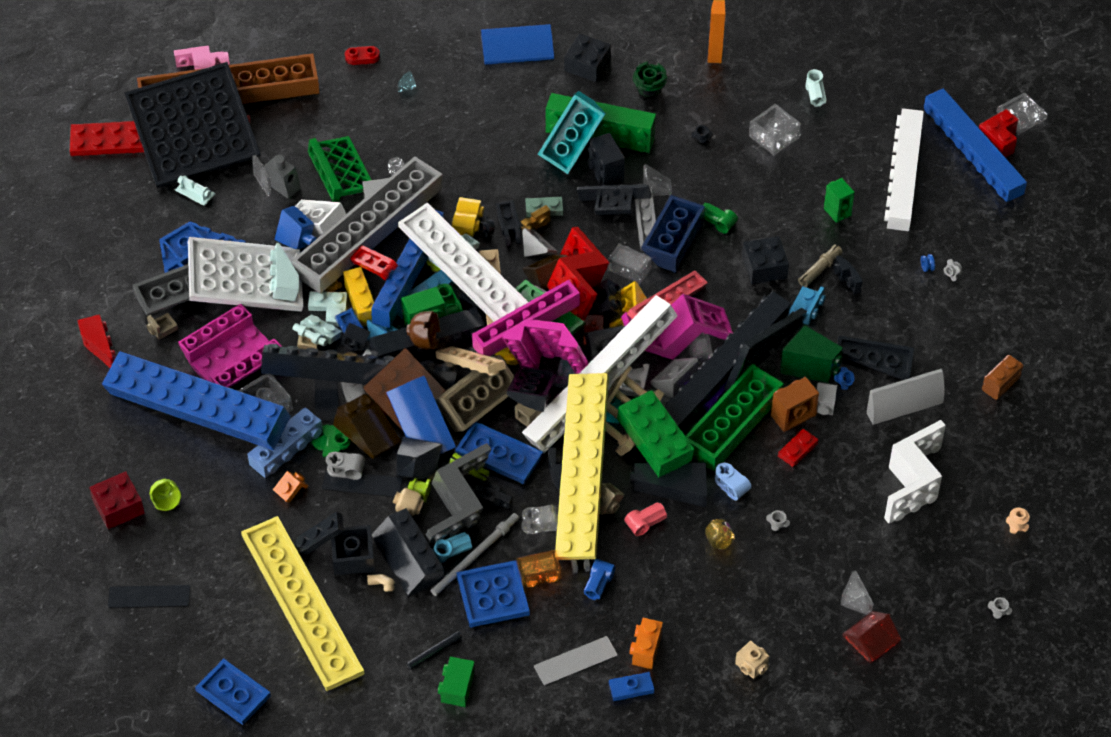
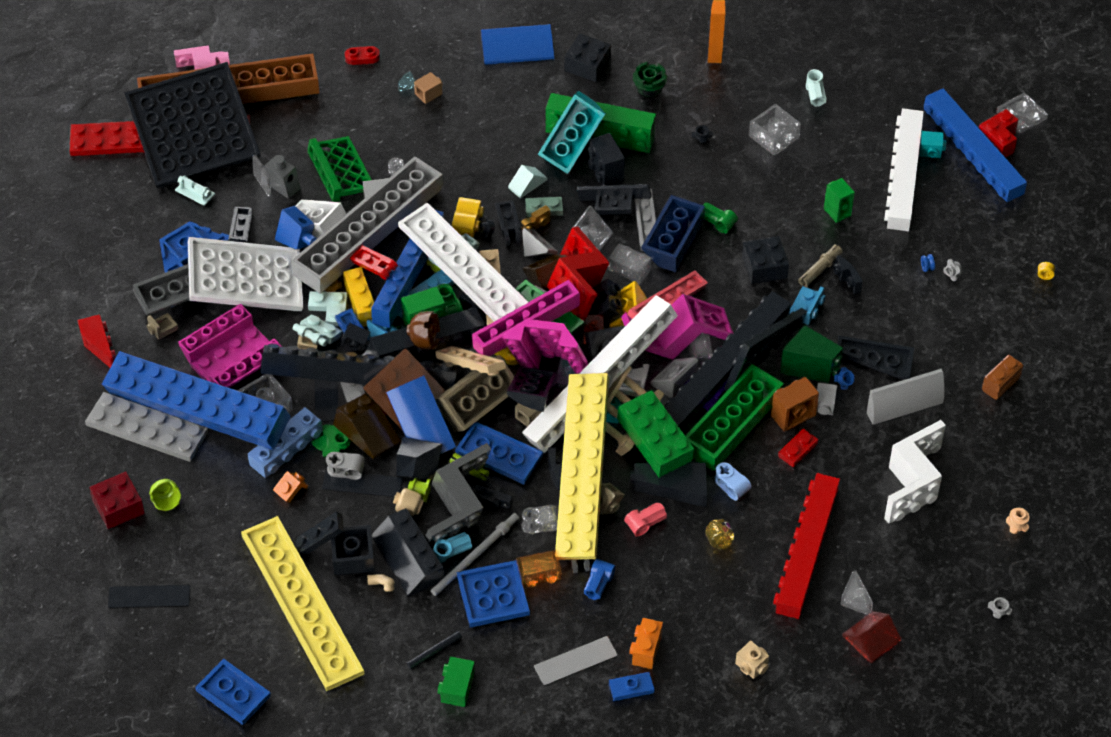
(146, 426): none -> light grey plate
(240, 224): none -> tile
(285, 277): light aqua slope -> none
(428, 87): none -> medium nougat brick
(526, 180): none -> light aqua slope
(594, 227): none -> clear slope
(657, 182): clear slope -> none
(777, 515): light grey plate -> none
(807, 546): none -> red brick
(931, 144): none -> teal brick
(1046, 270): none -> yellow bush

